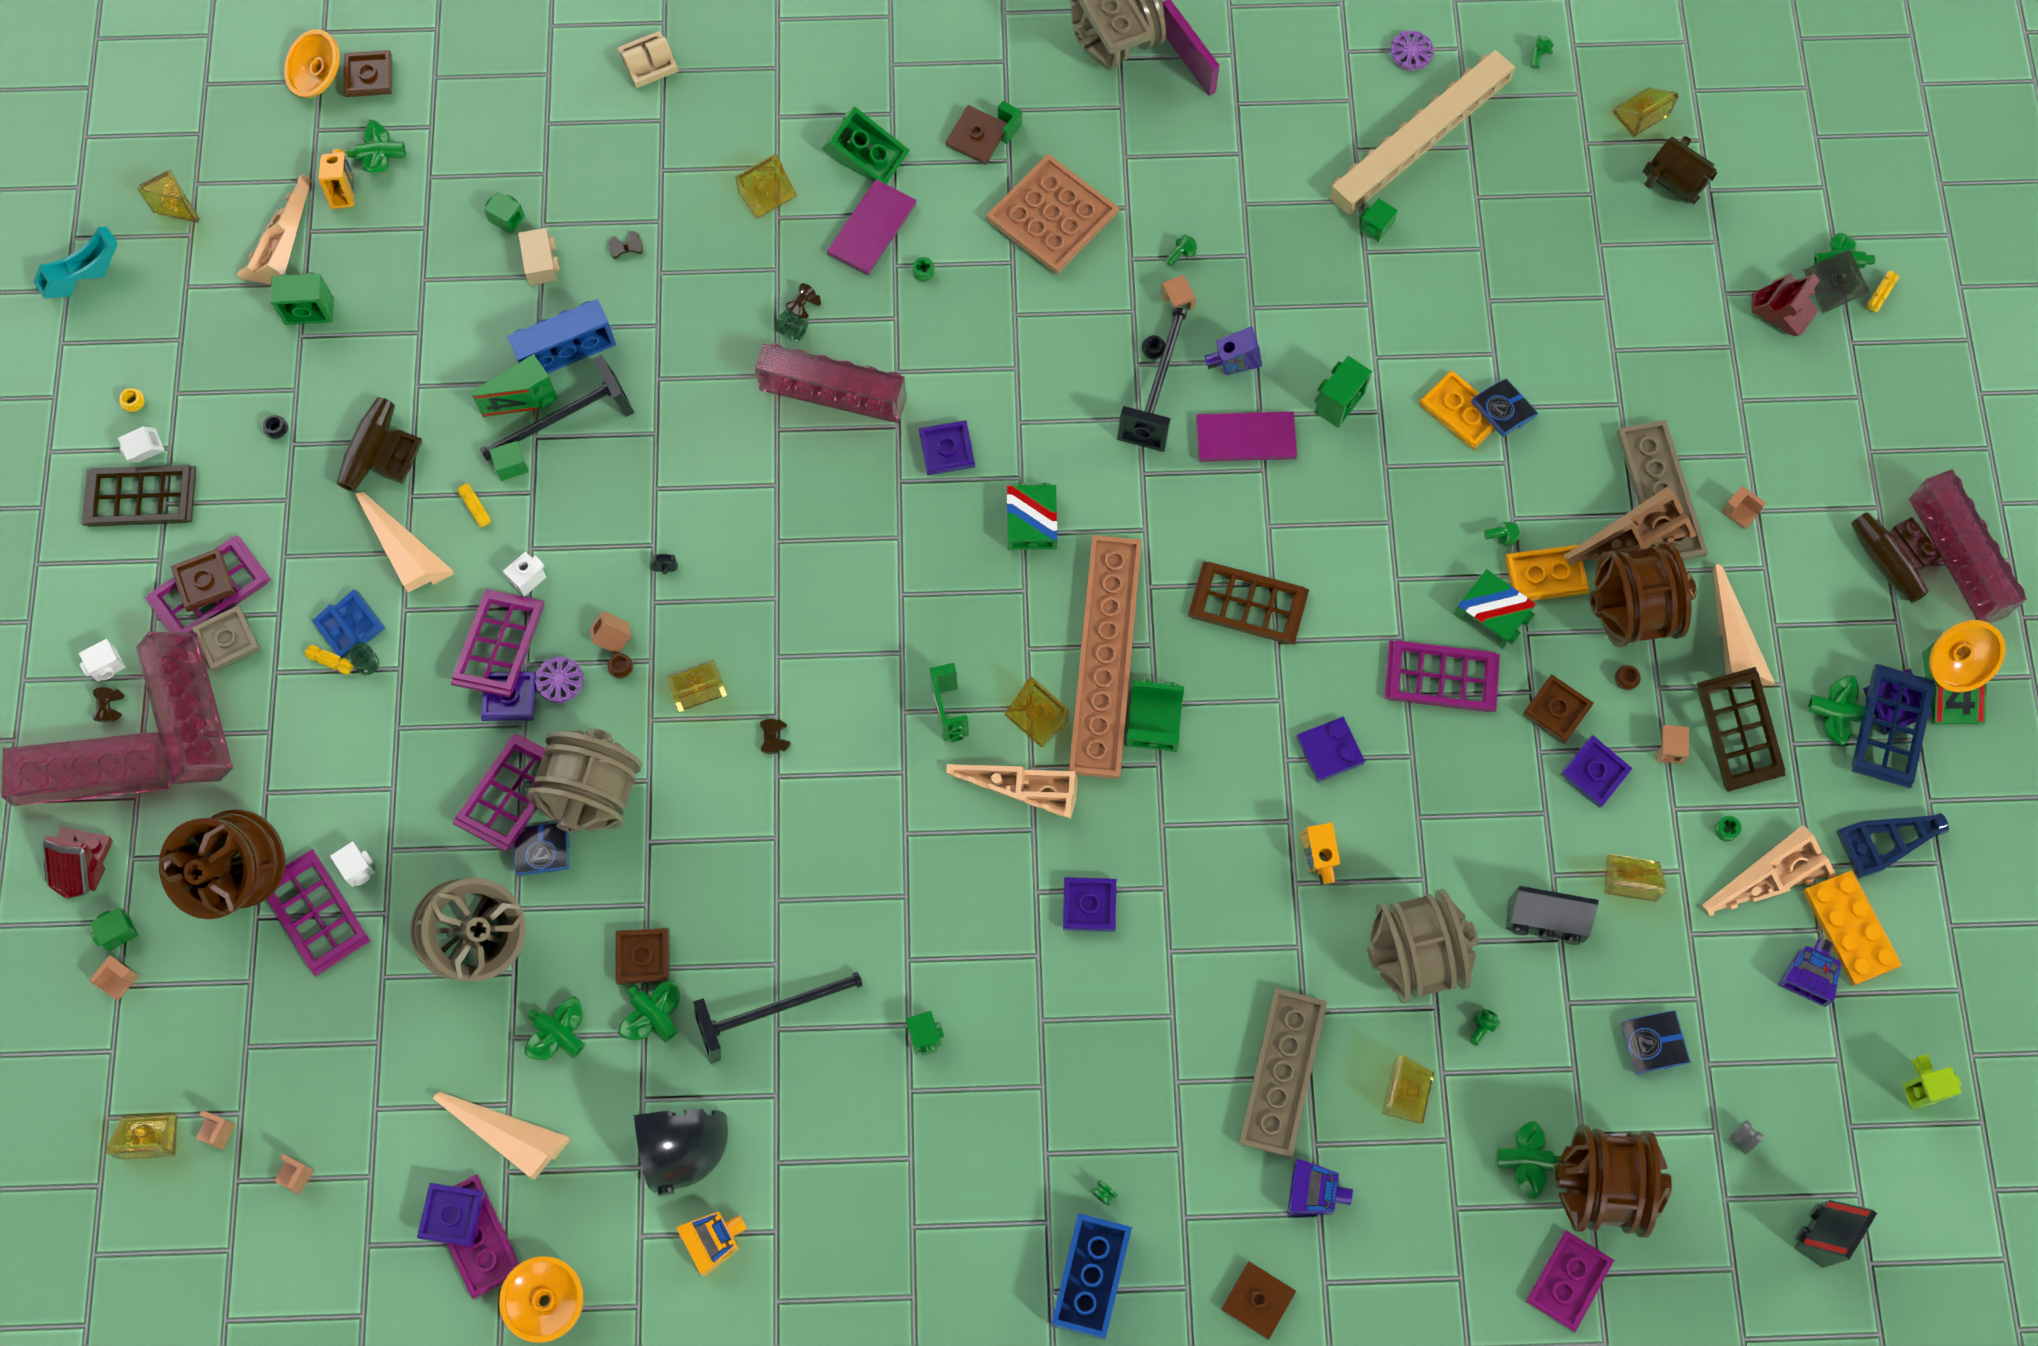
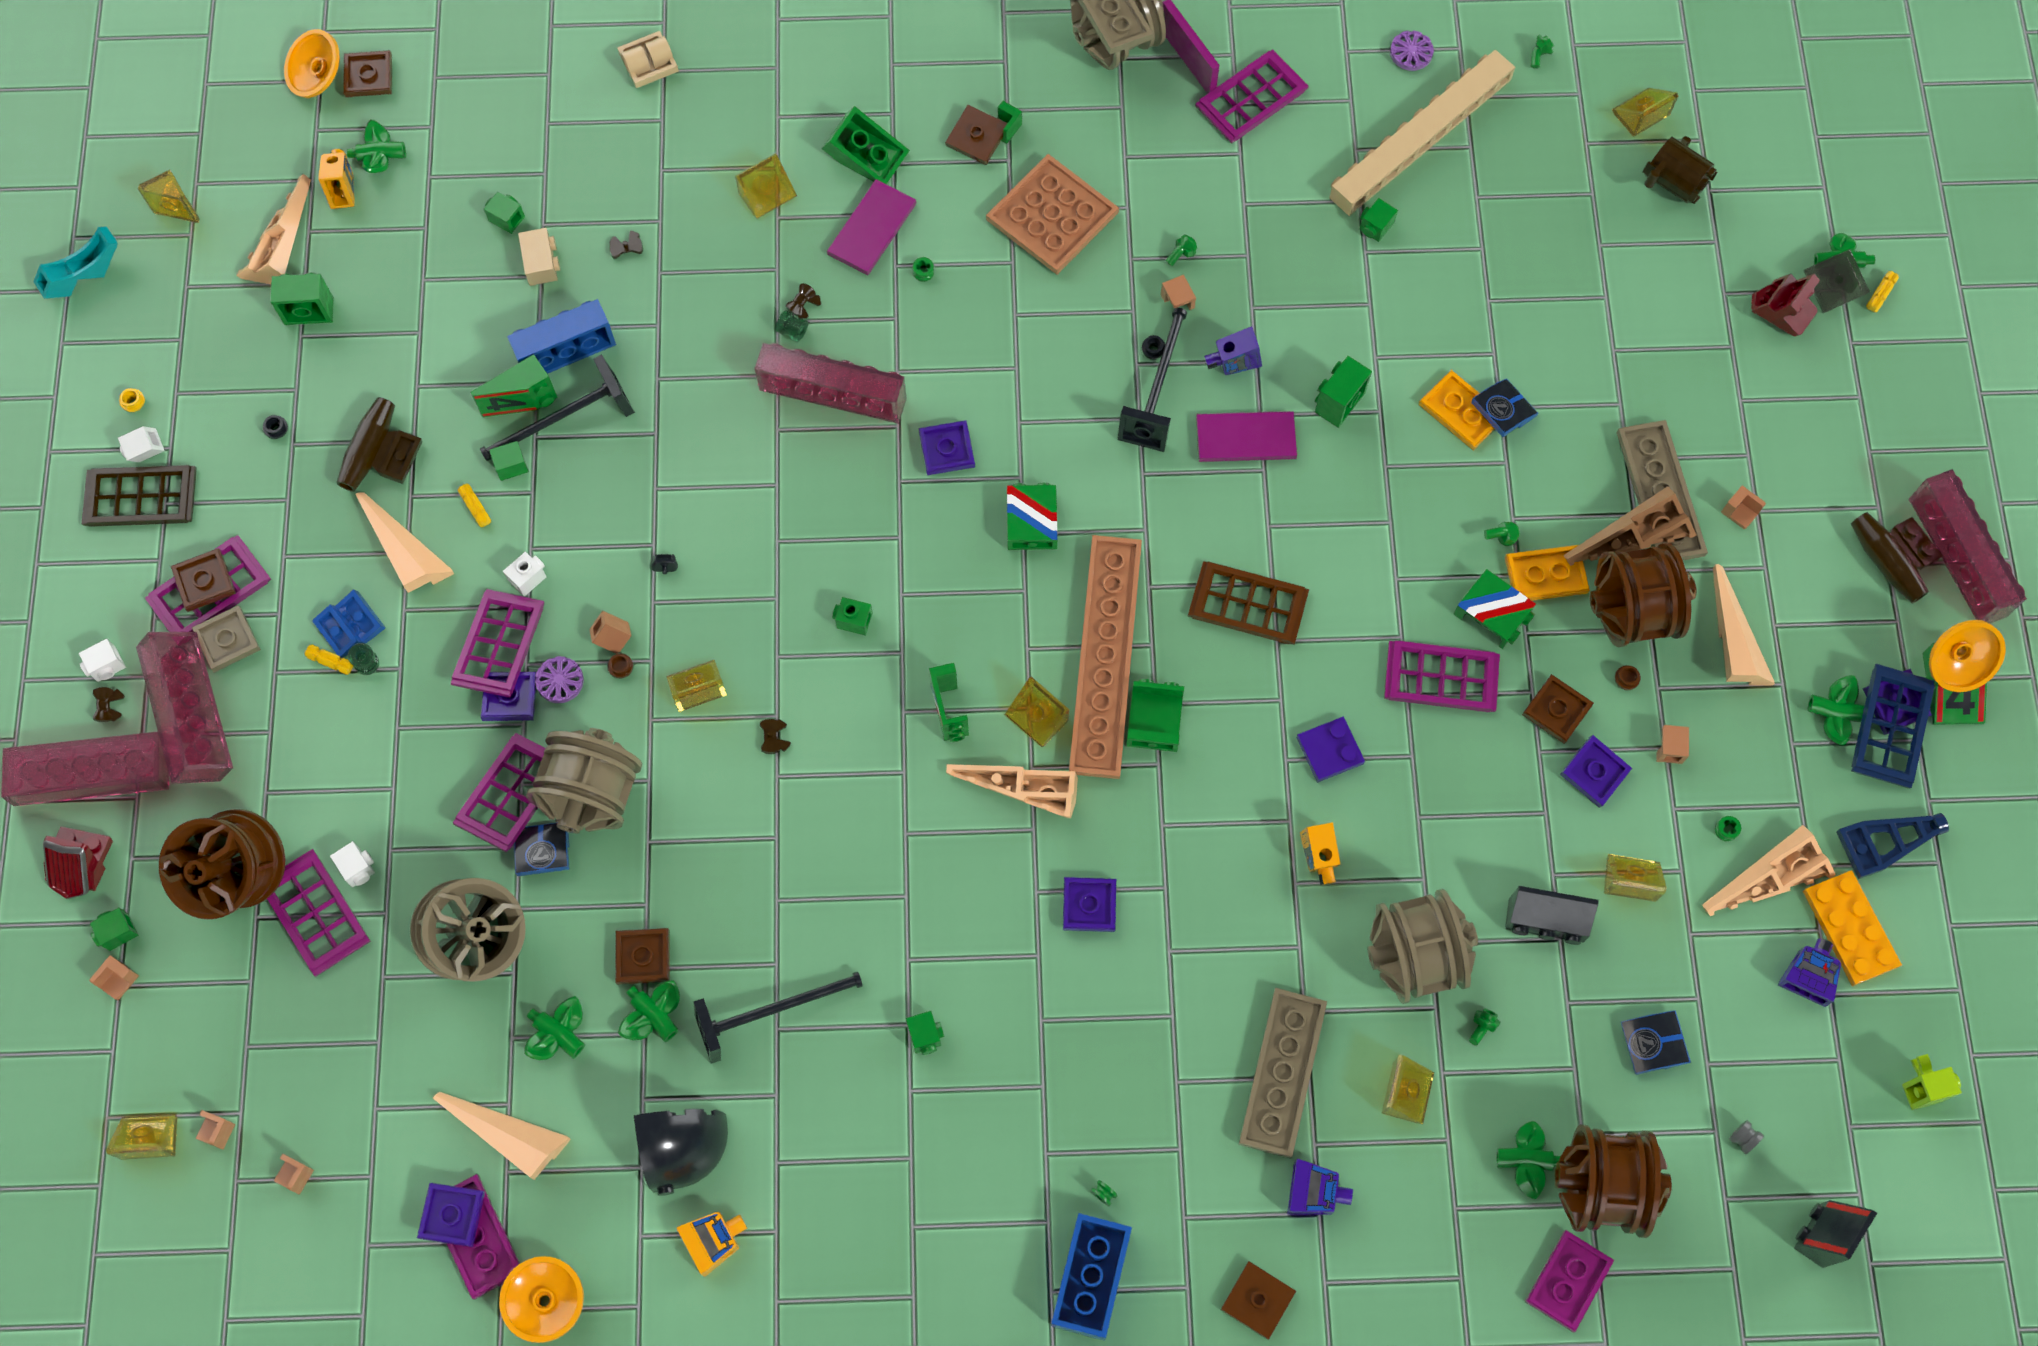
(852, 615): none -> green brick
(1284, 72): none -> magenta piece
(1753, 776): dark brown piece -> none

